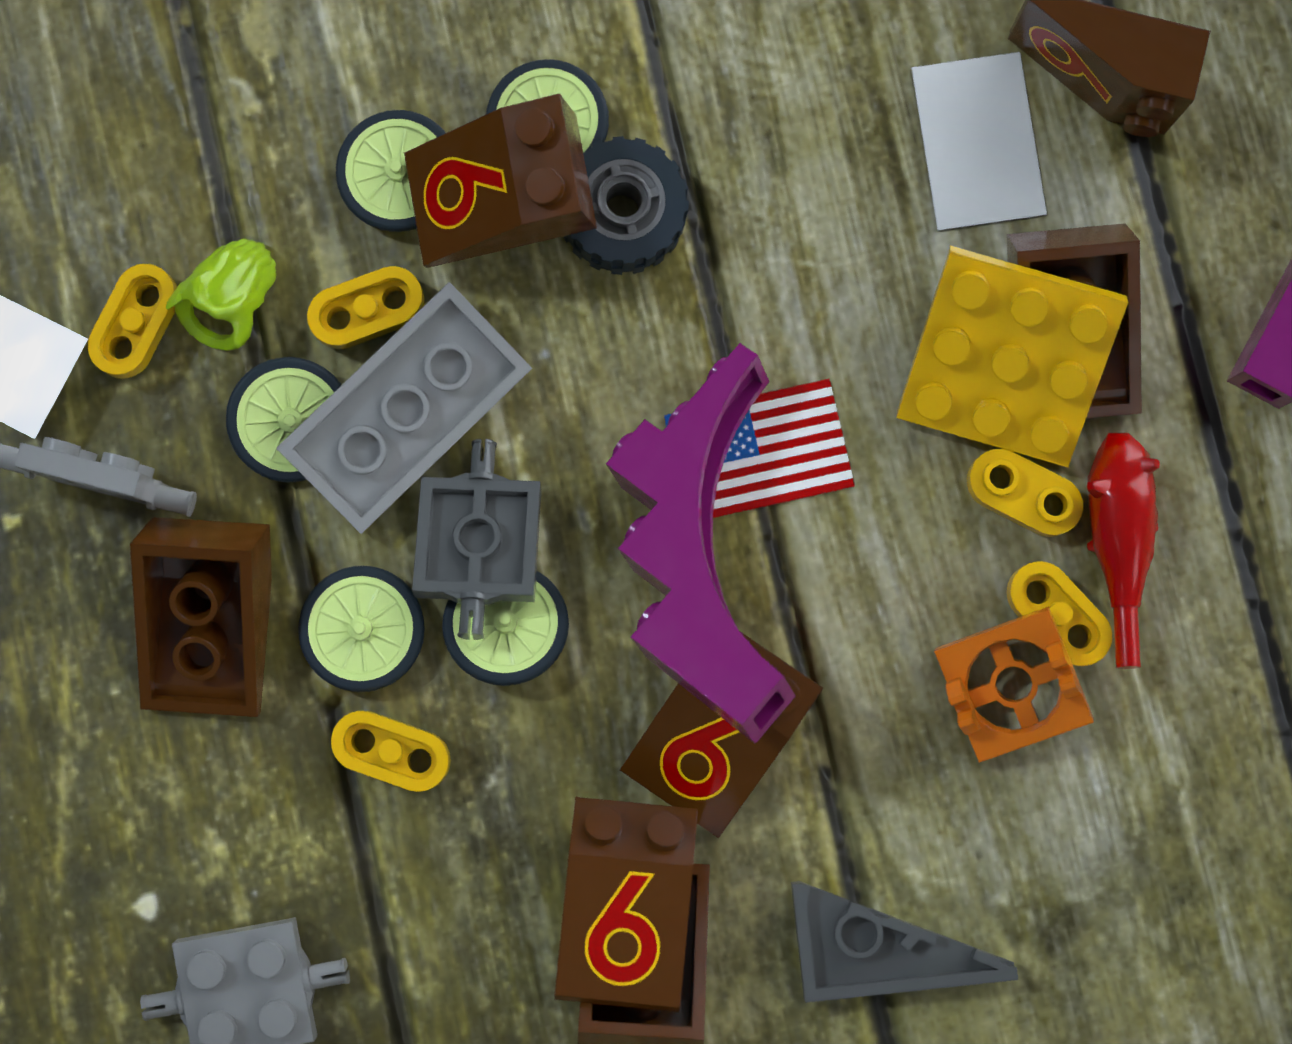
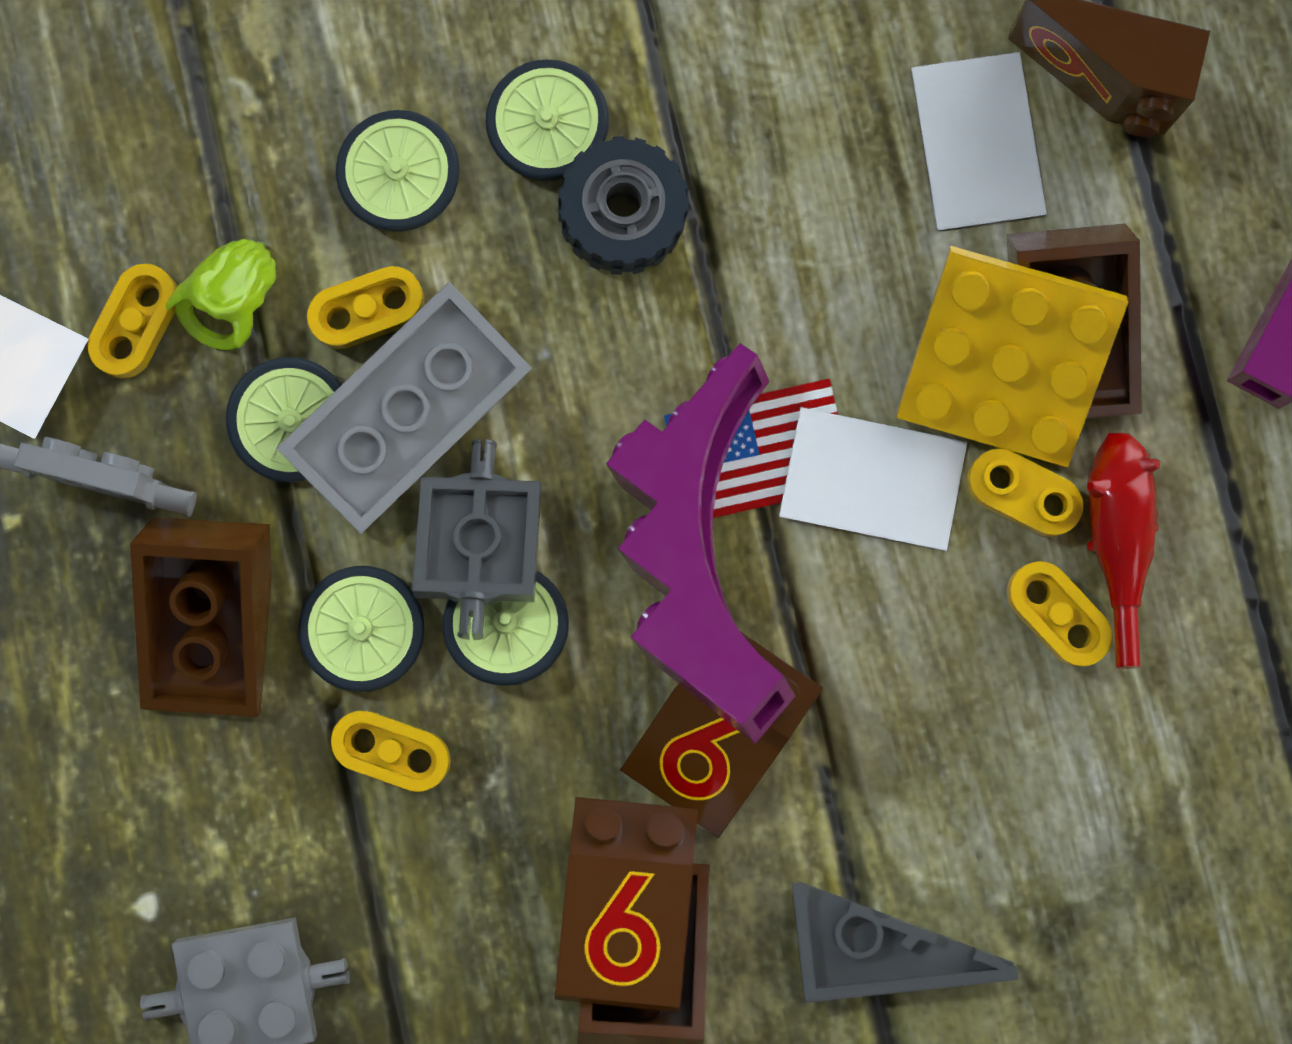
(500, 182): reddish brown slope -> none
(873, 479): none -> white sticker
(992, 740): orange piece -> none

